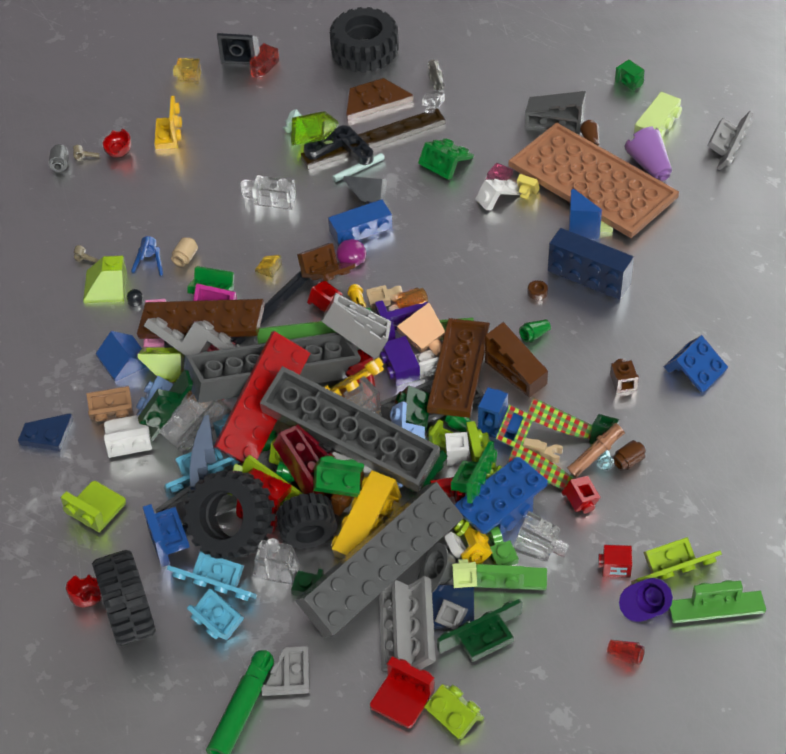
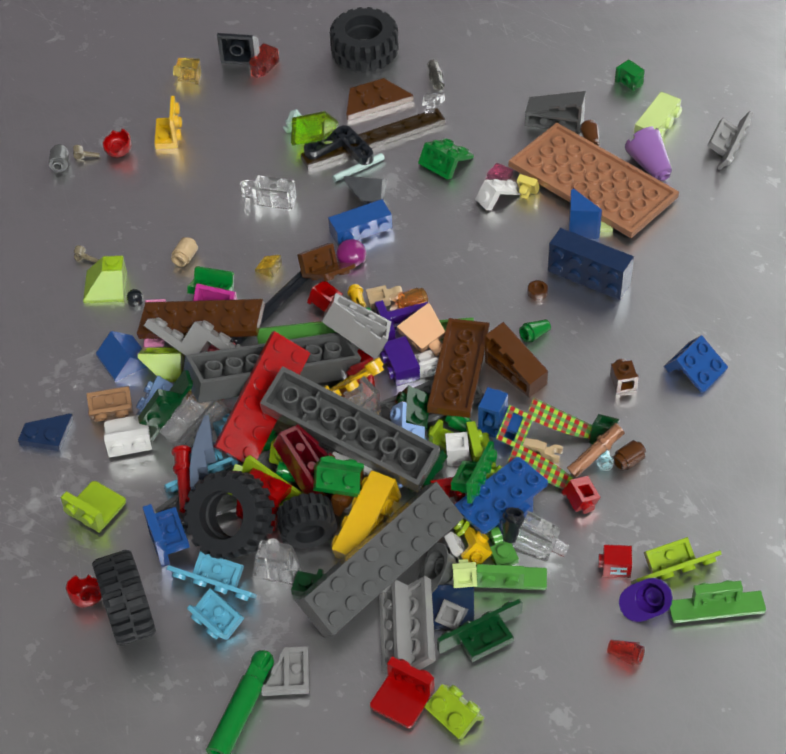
(147, 249): blue plant -> none
(182, 470): none -> red pin
(512, 522): none -> black cone

